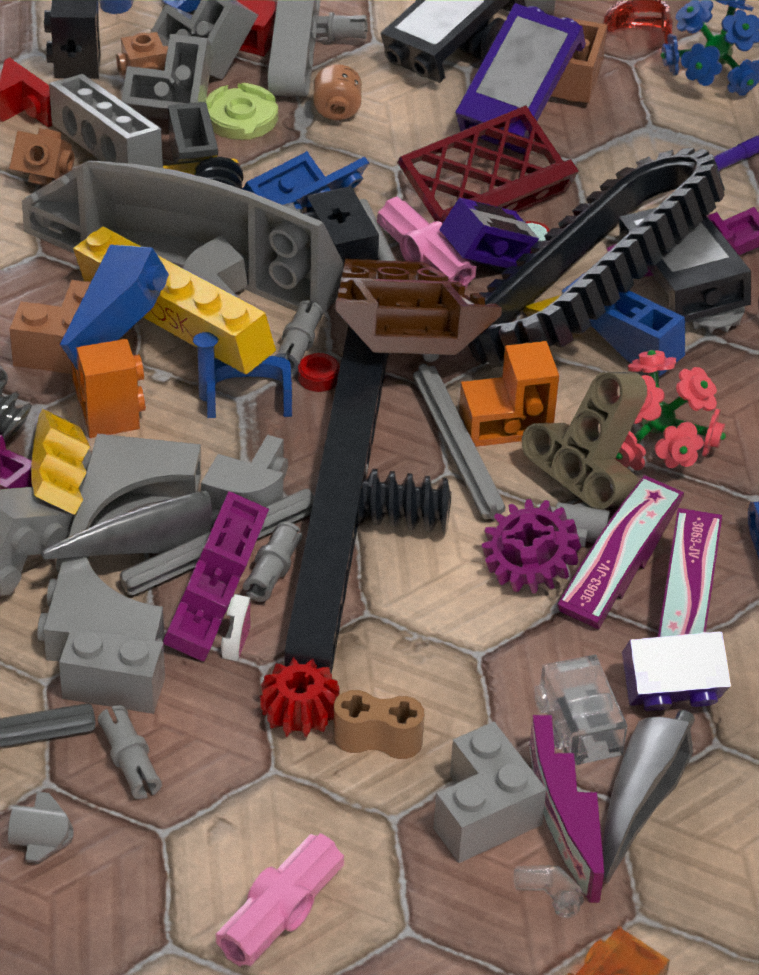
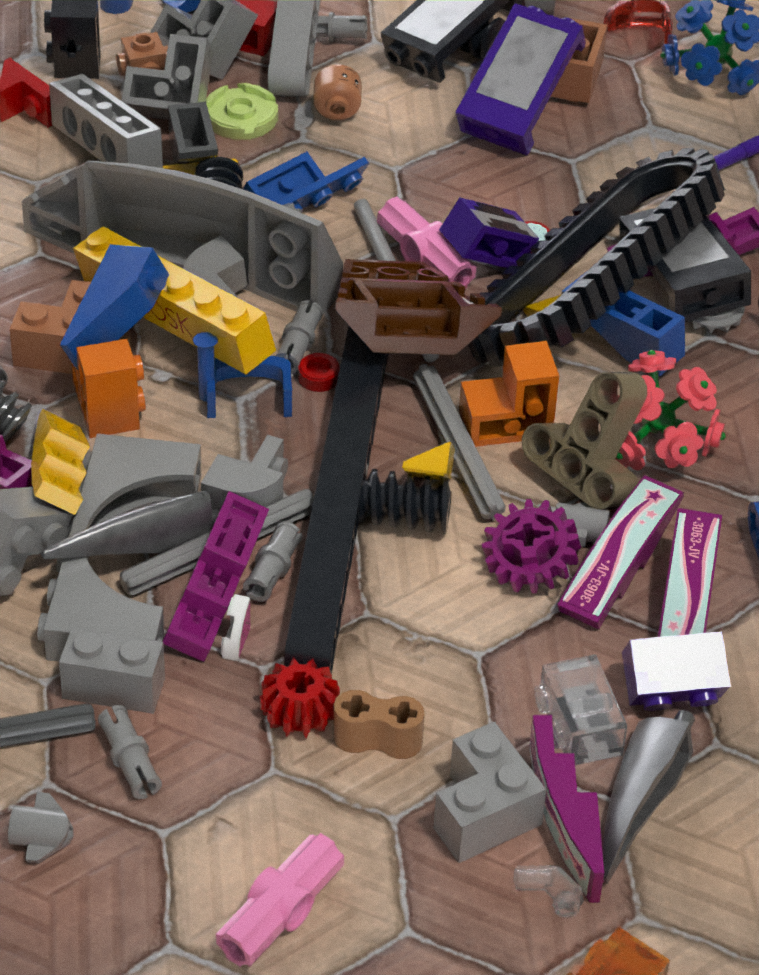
(41, 156): nougat brick -> none
(346, 223): black brick -> none
(433, 463): none -> yellow slope
(512, 195): dark red fence -> none

